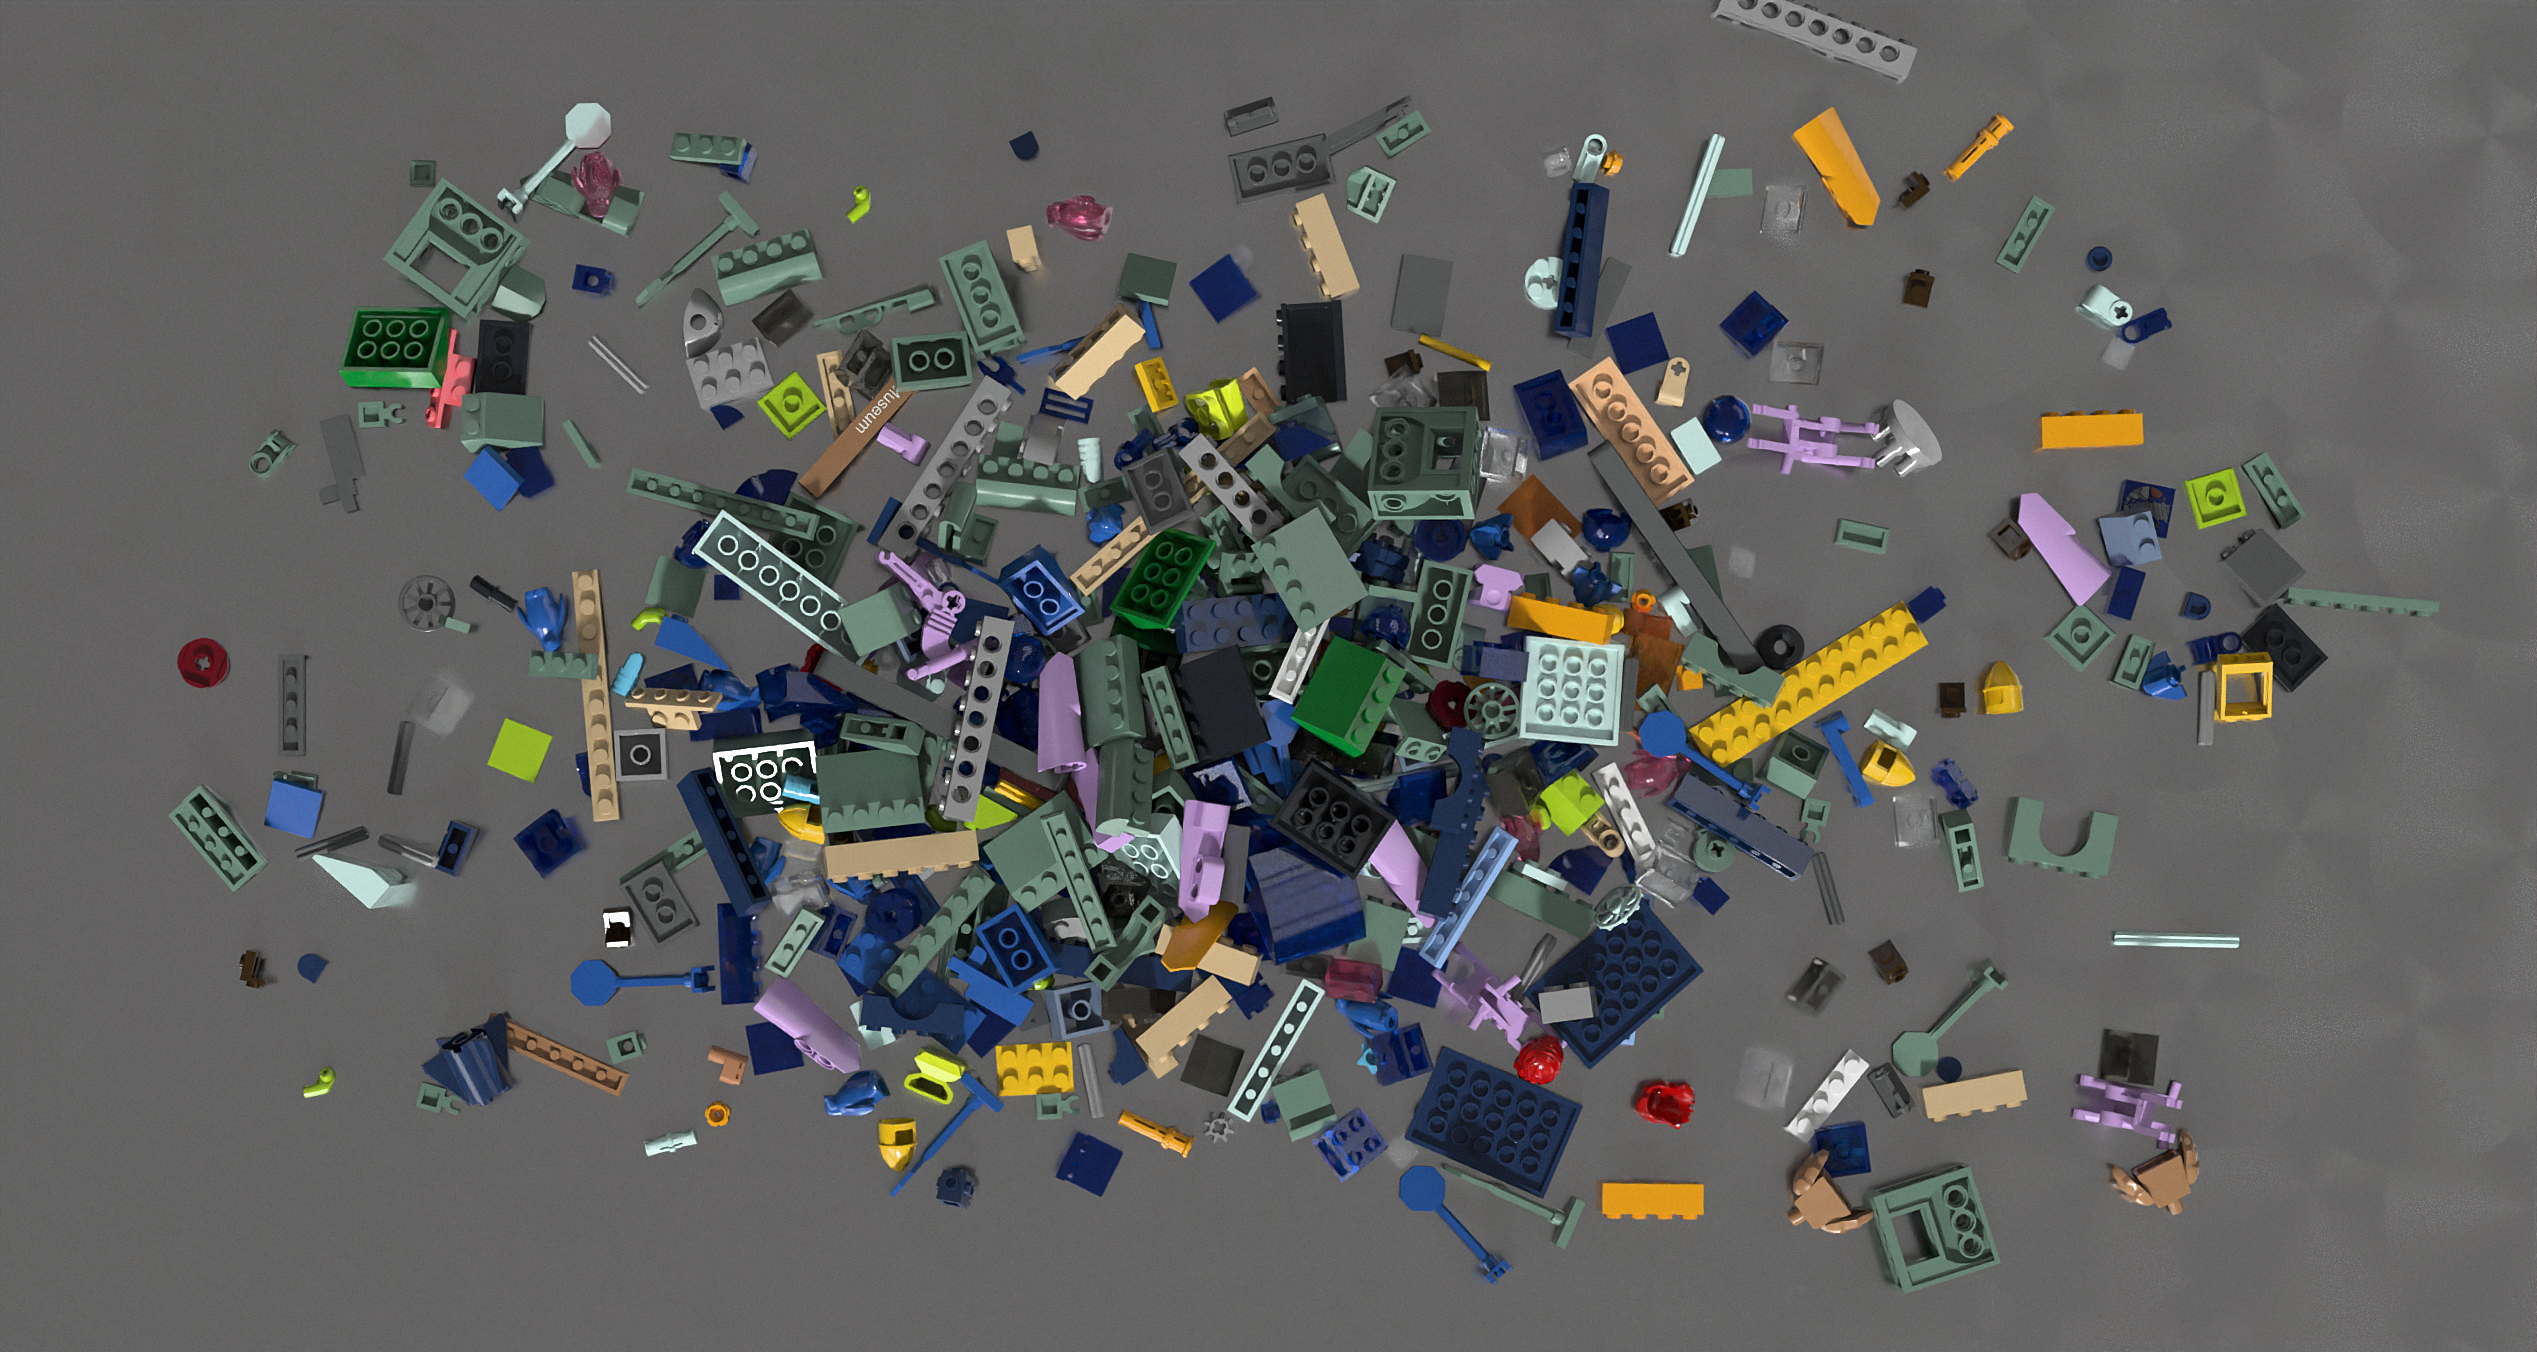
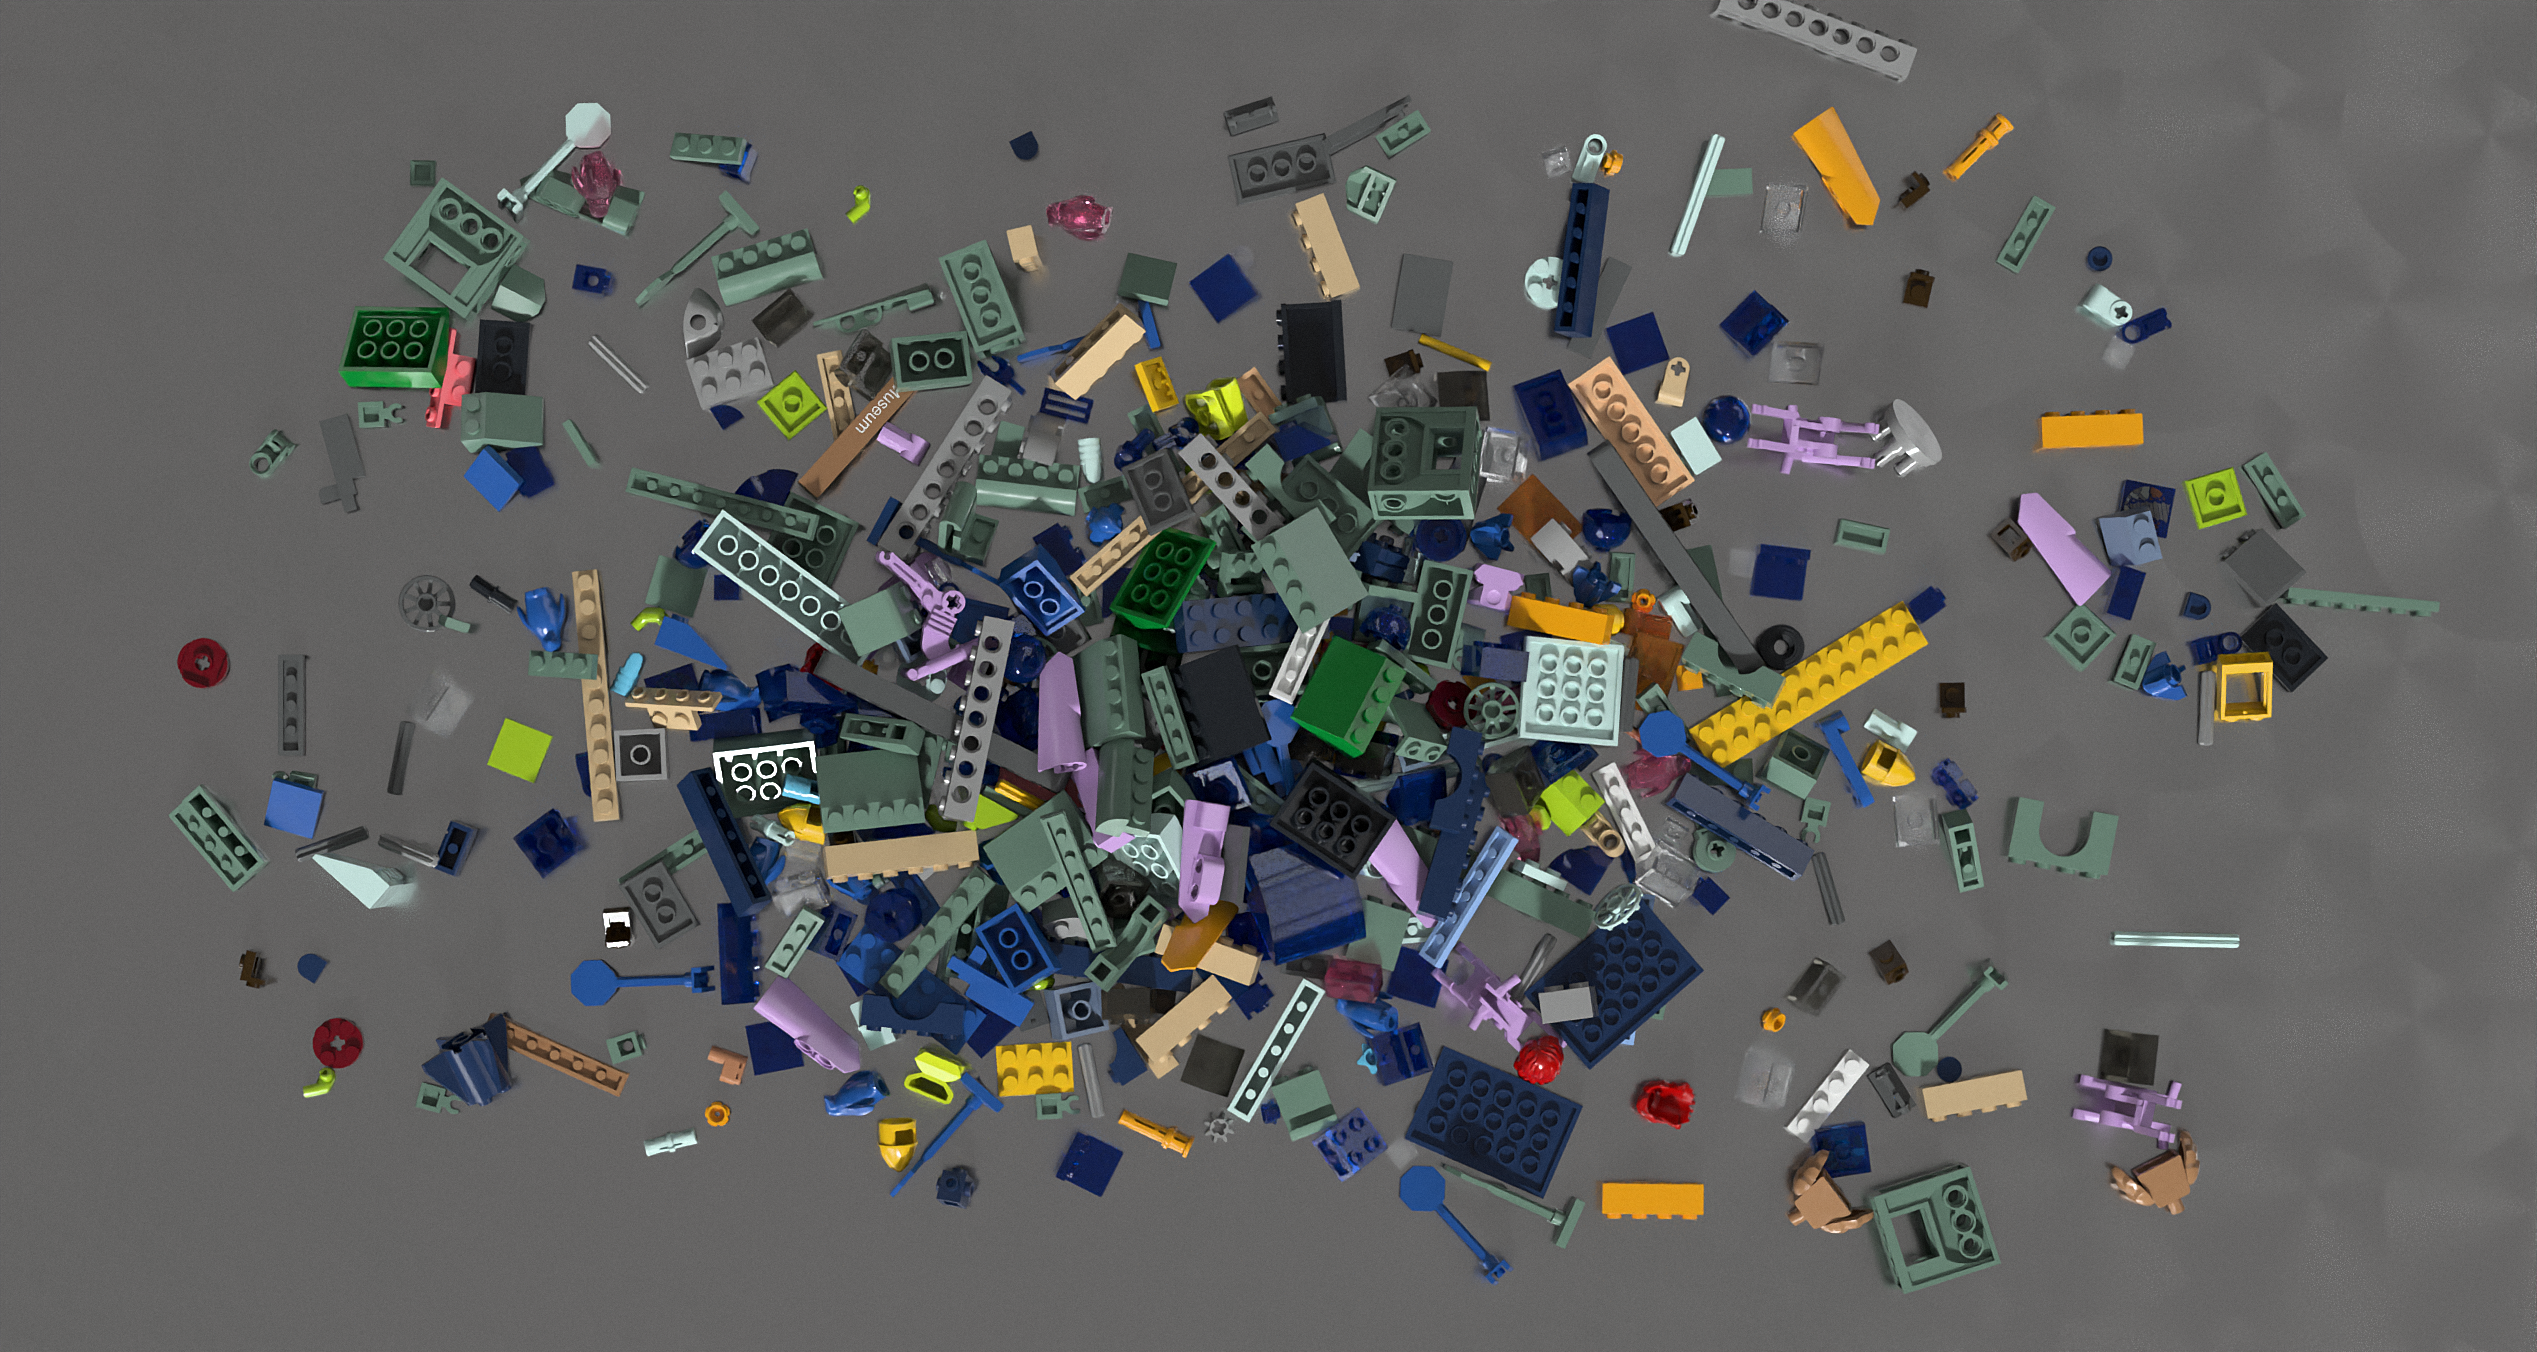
(350, 1050): none -> dark red plate
(772, 830): none -> light aqua pin
(1057, 544): none -> clear blue brick
(1773, 1019): none -> light orange plate
(1780, 572): none -> clear blue bracket
(2002, 690): yellow helmet -> none

